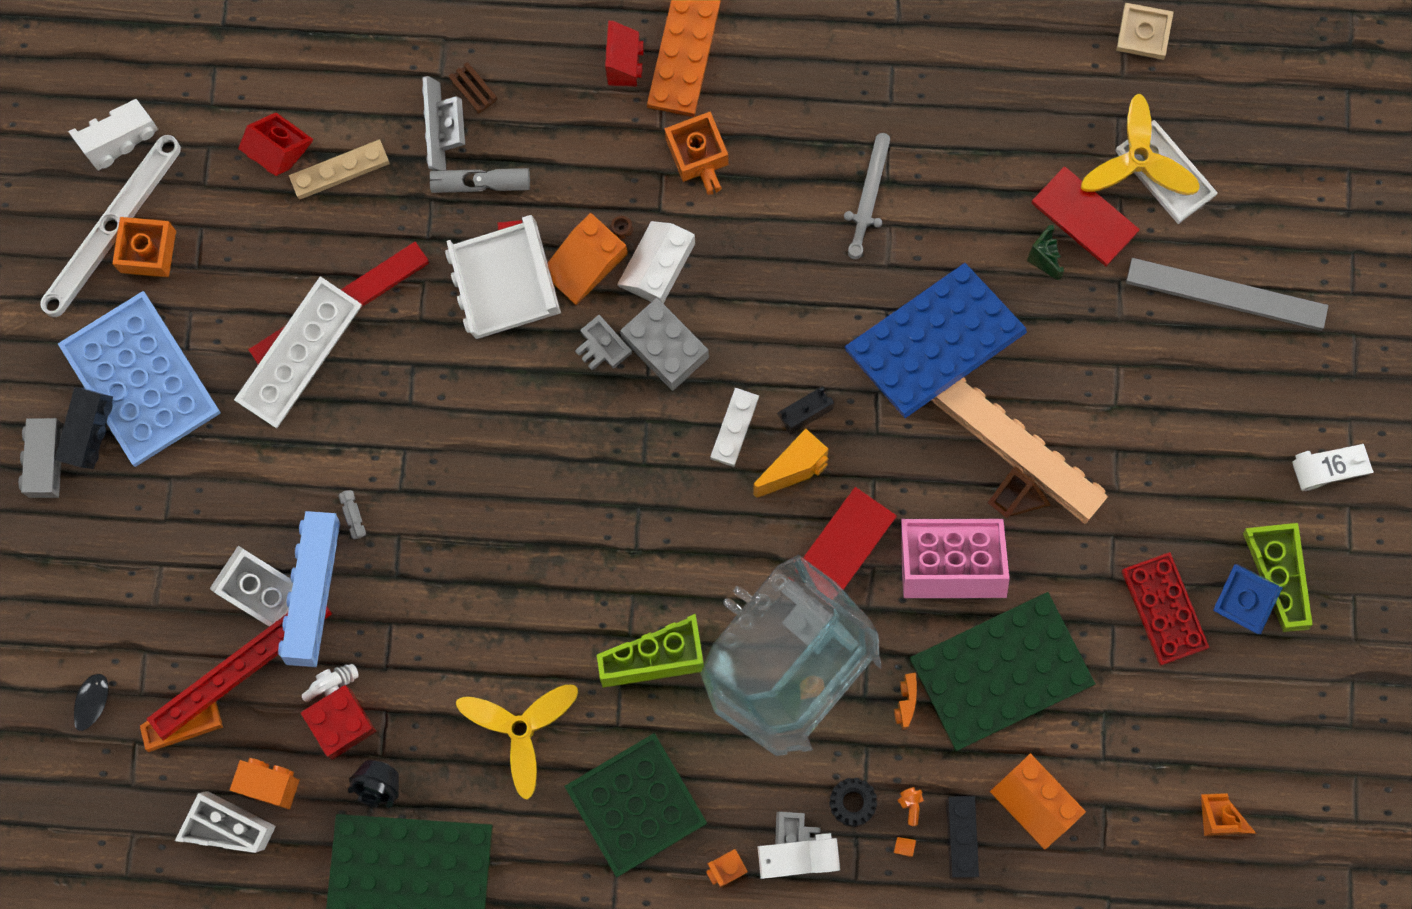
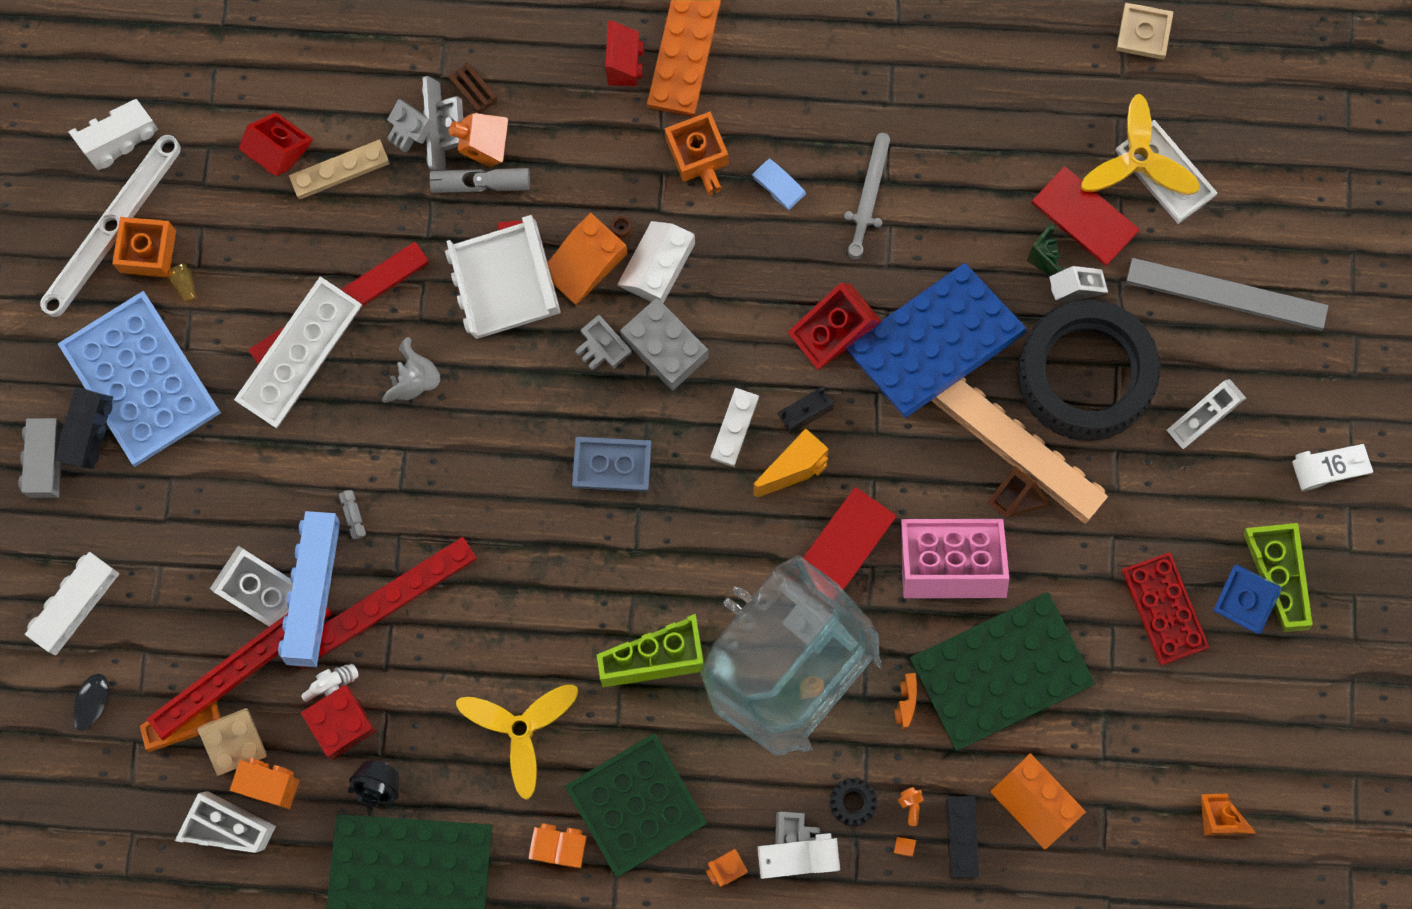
(71, 603): none -> white brick
(182, 281): none -> clear yellow cone
(231, 740): none -> tan plate
(395, 595): none -> red plate
(408, 126): none -> light grey hinge
(414, 378): none -> light grey piece
(481, 137): none -> torso
(557, 847): none -> orange brick
(612, 464): none -> sand blue plate
(779, 184): none -> light blue slope
(833, 325): none -> red slope
(1078, 283): none -> white slope
(1106, 320): none -> black tyre
(1206, 413): none -> white slope

